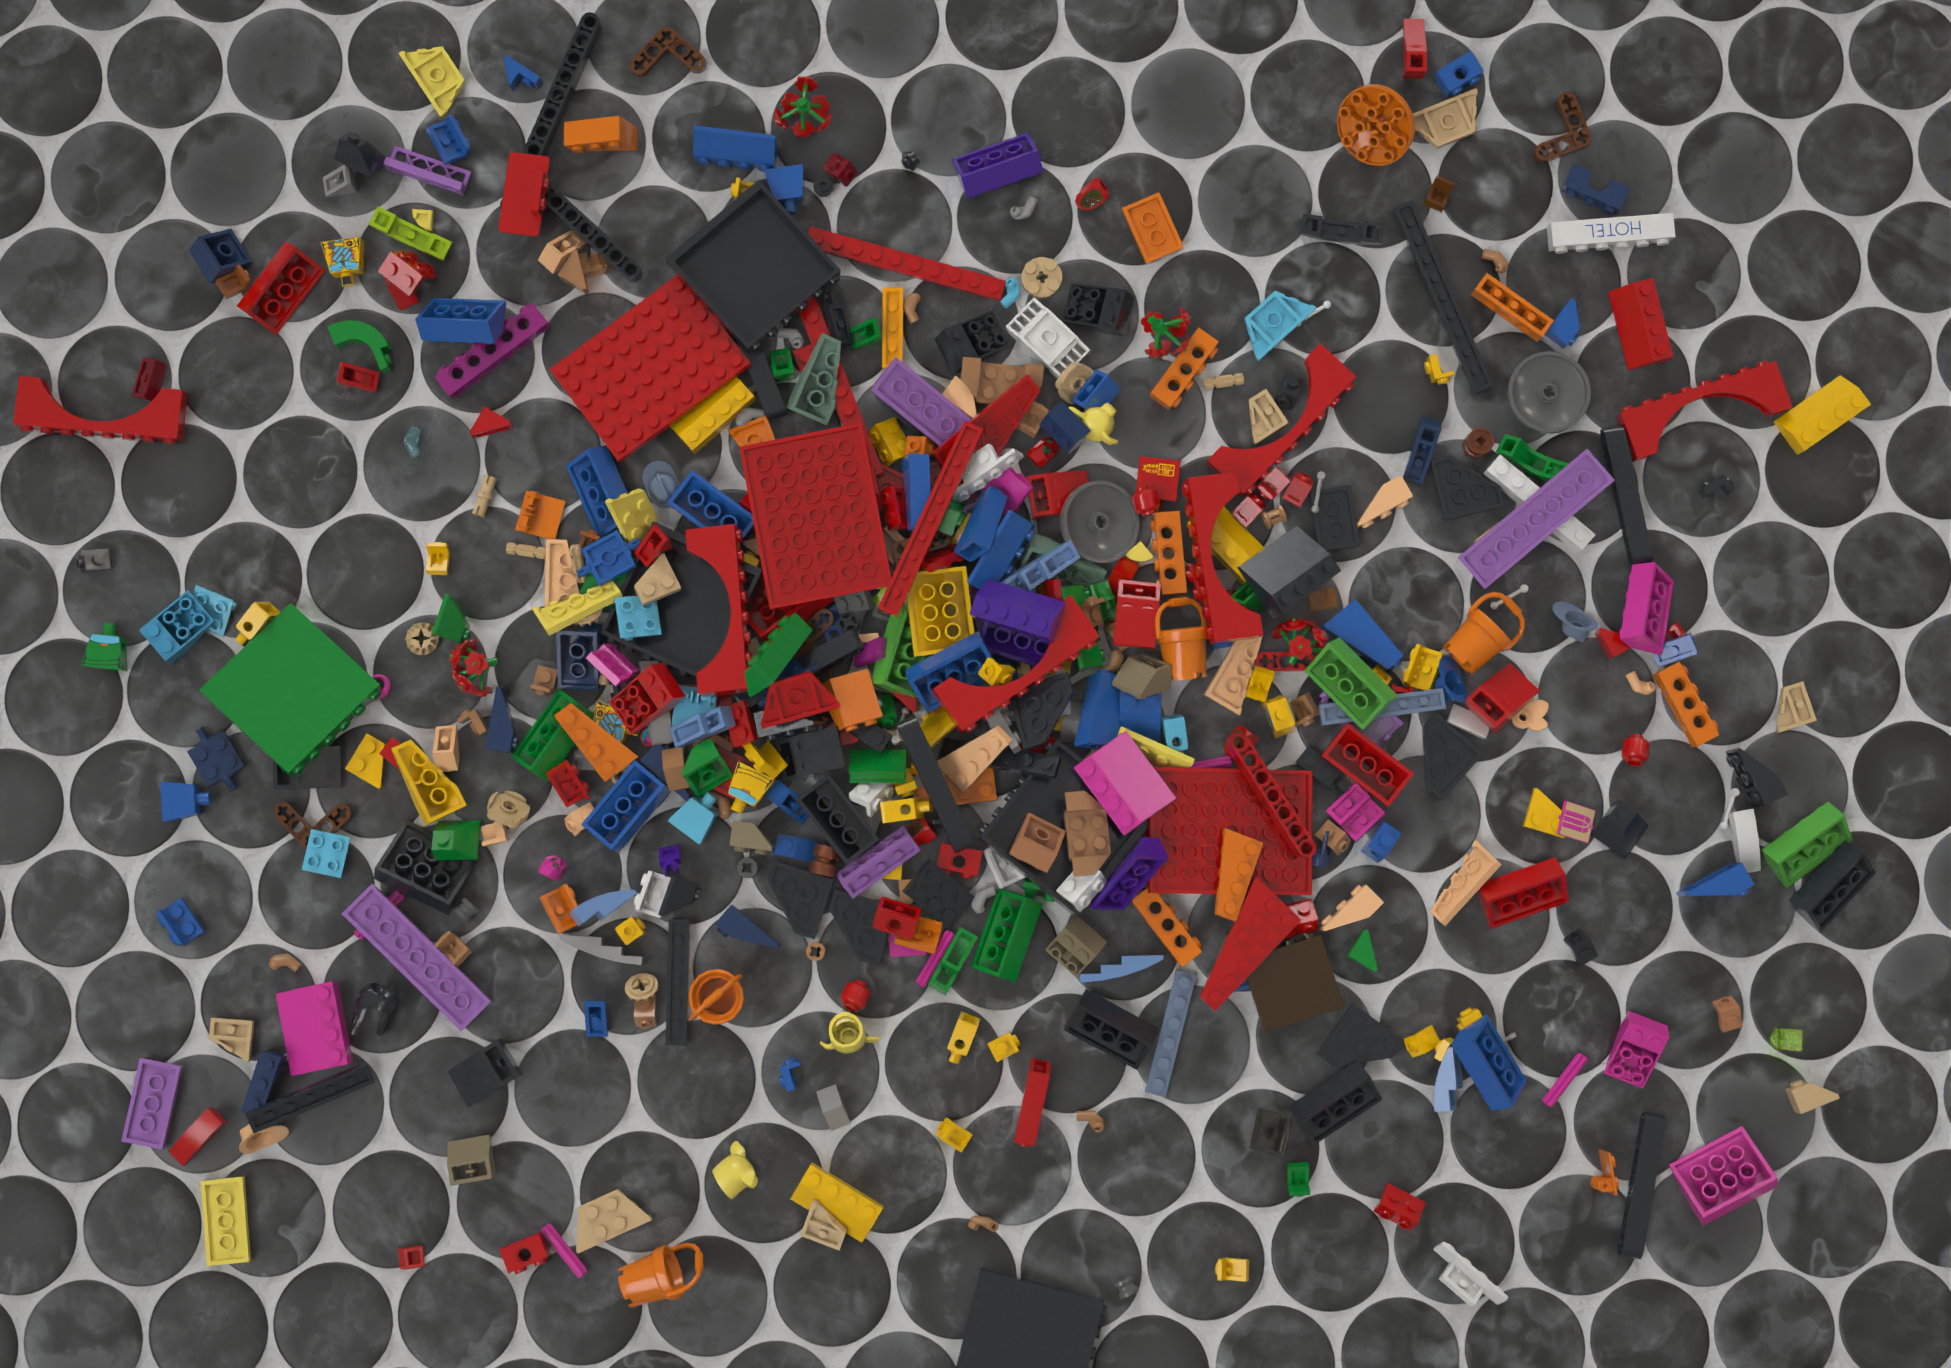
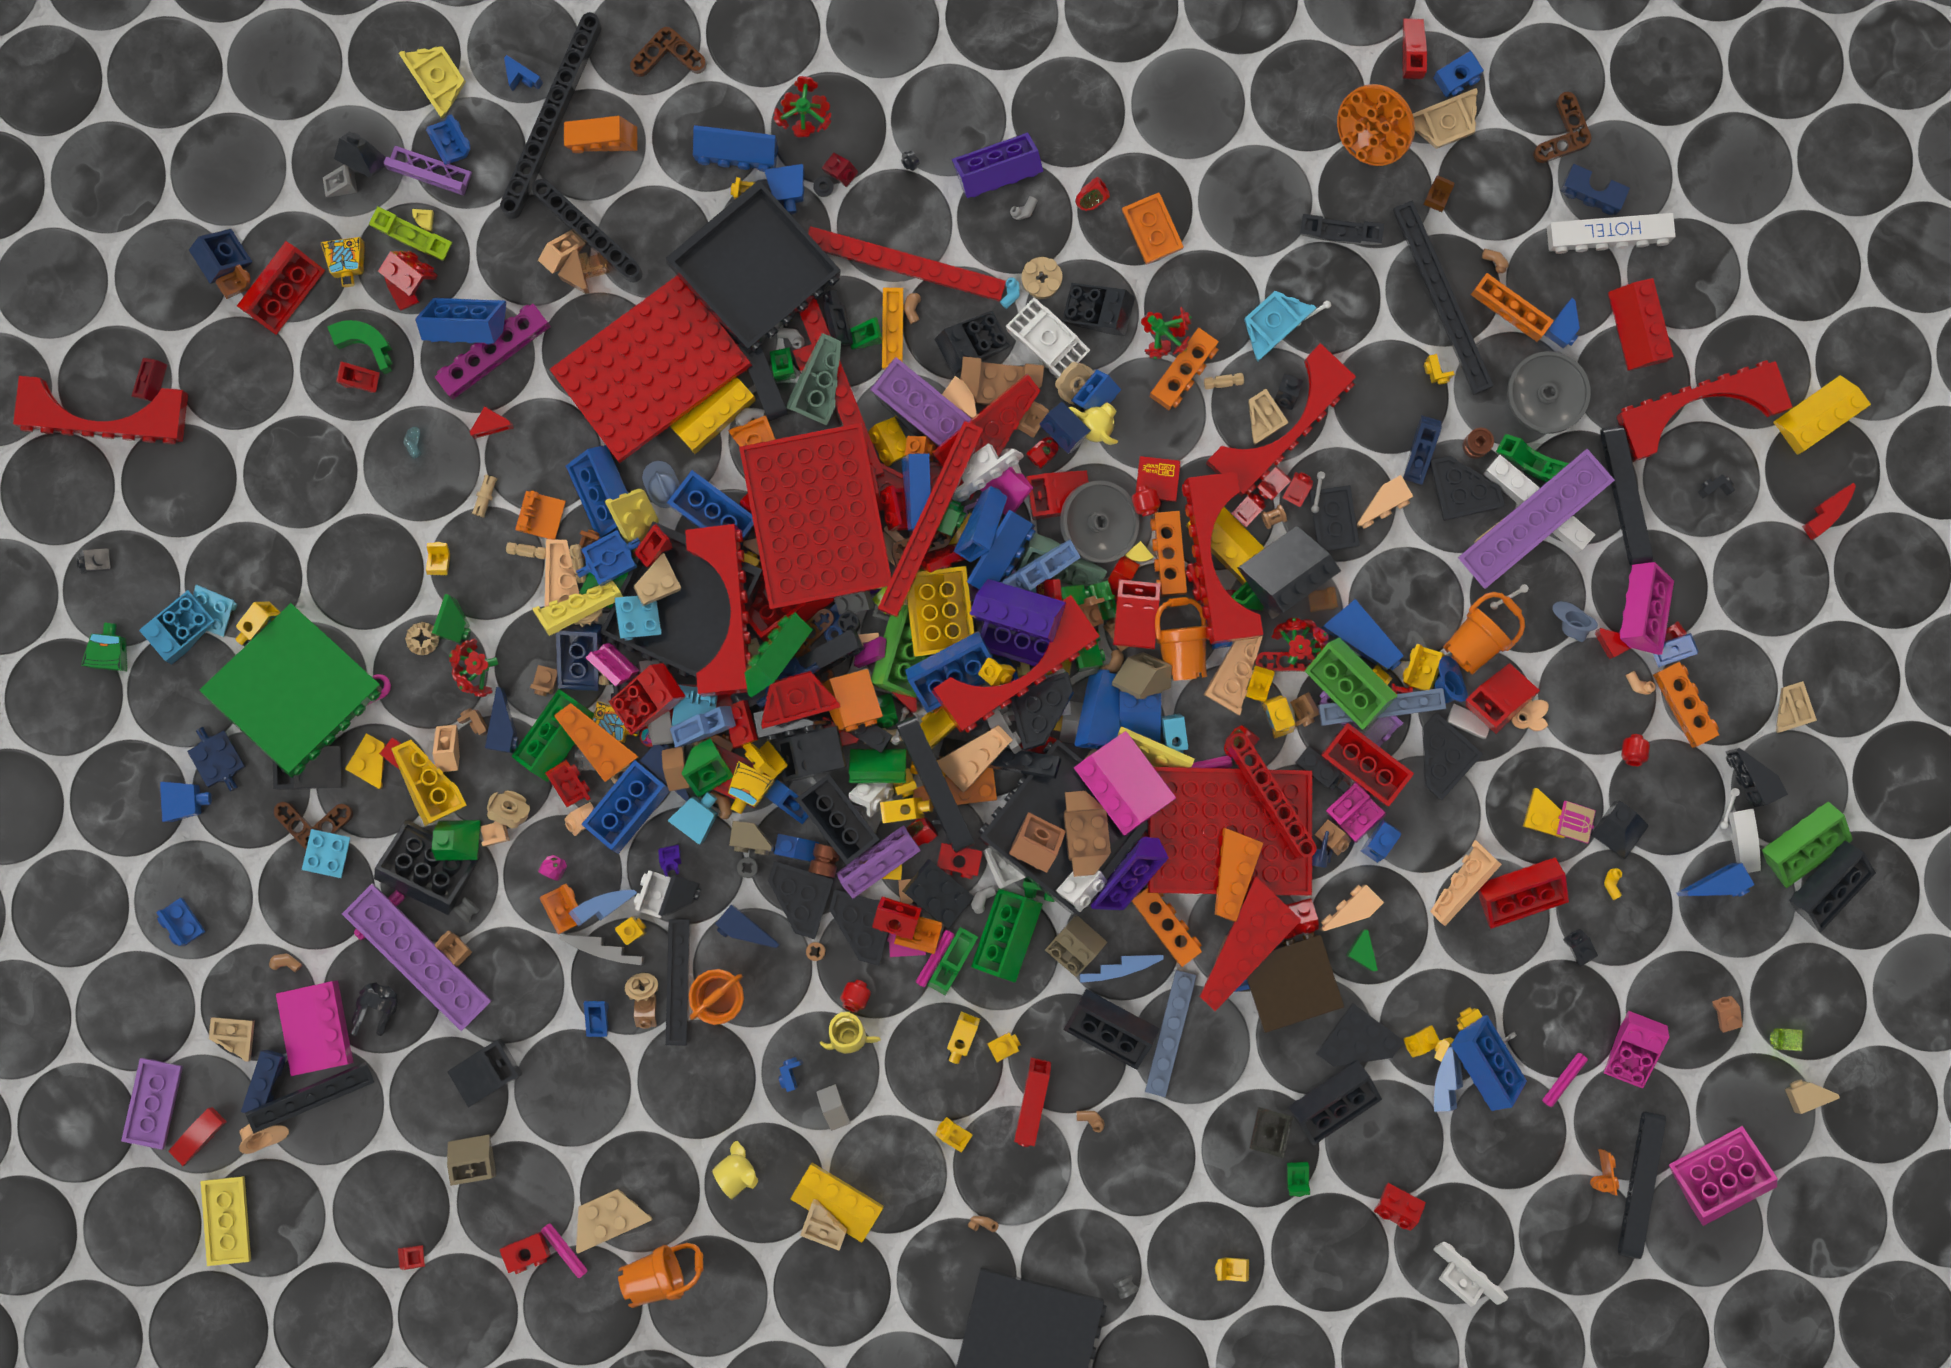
(524, 194): red bracket -> none
(1611, 883): none -> yellow arm
(1829, 512): none -> red slope

